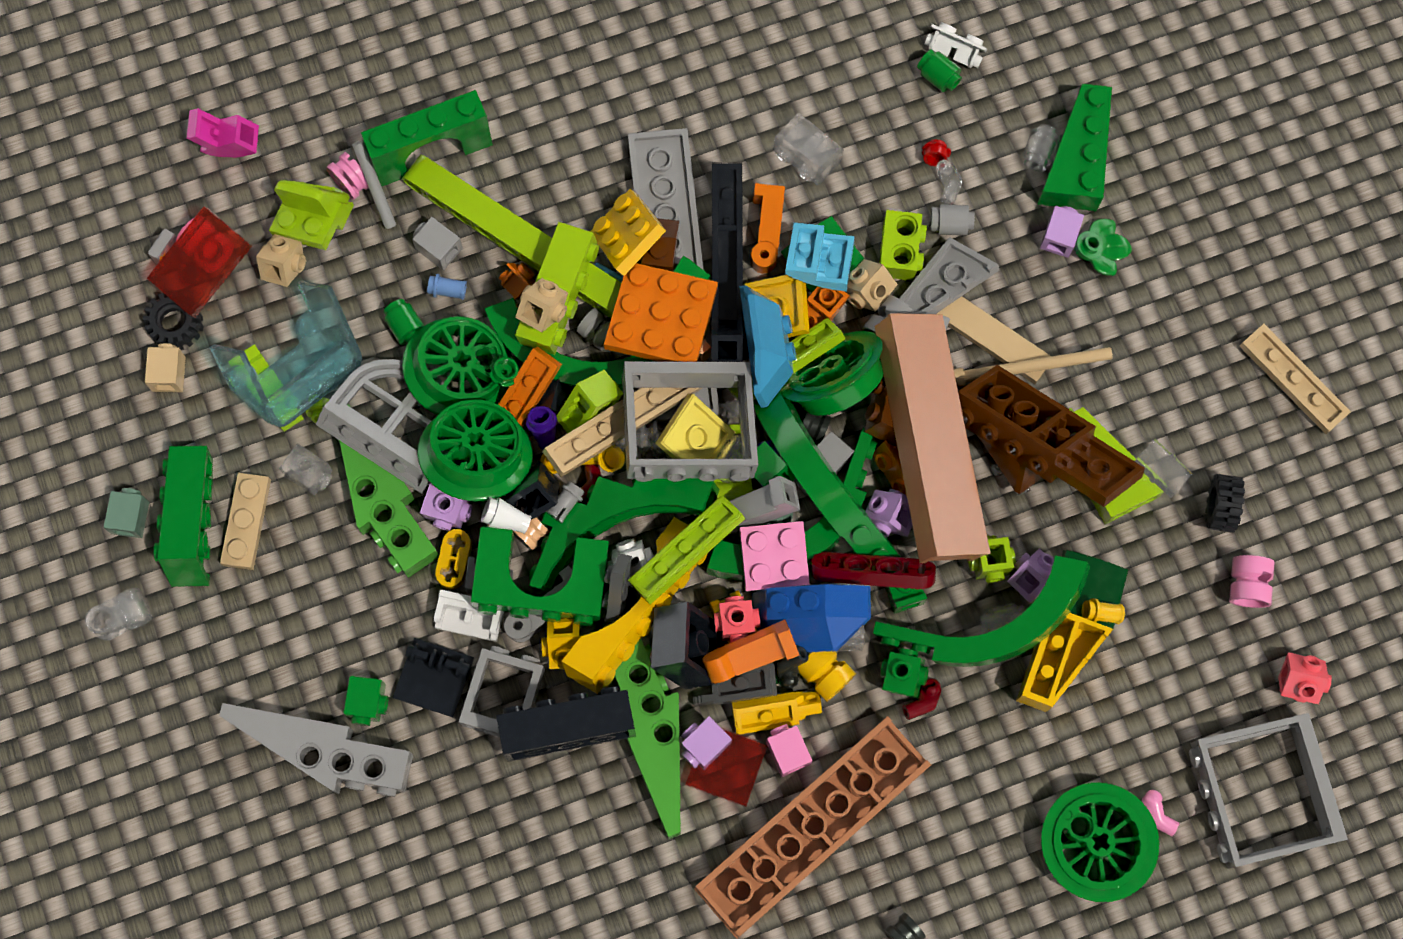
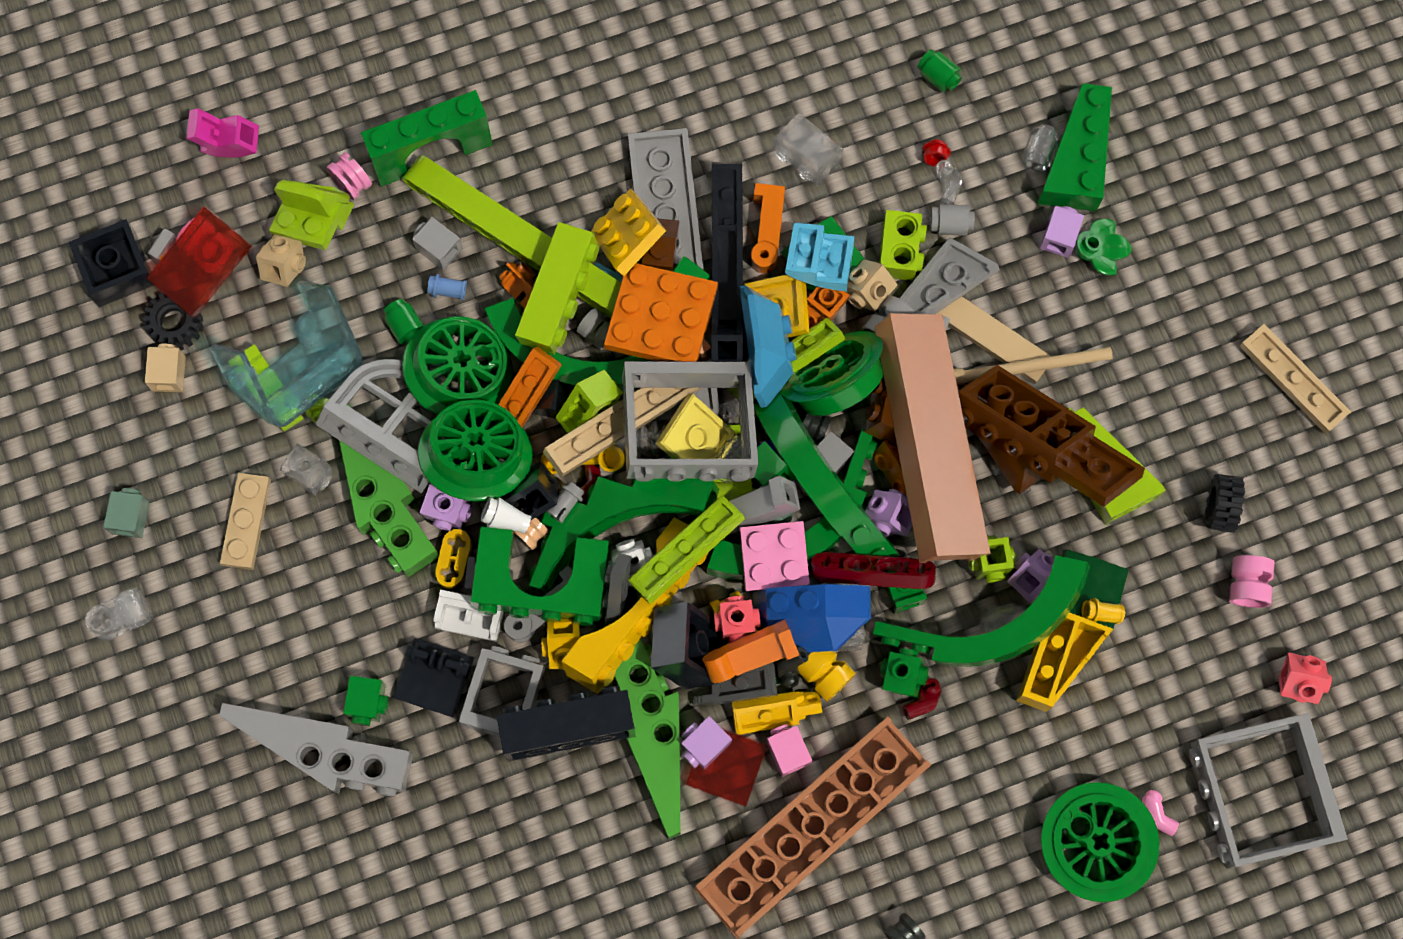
(112, 263): none -> black brick
(185, 516): green wedge -> none
(374, 184): light grey bar -> none
(506, 364): green plate -> none
(542, 305): tan brick -> none
(542, 425): dark purple cone -> none
(967, 48): white hinge -> none
(1163, 468): clear piece -> none

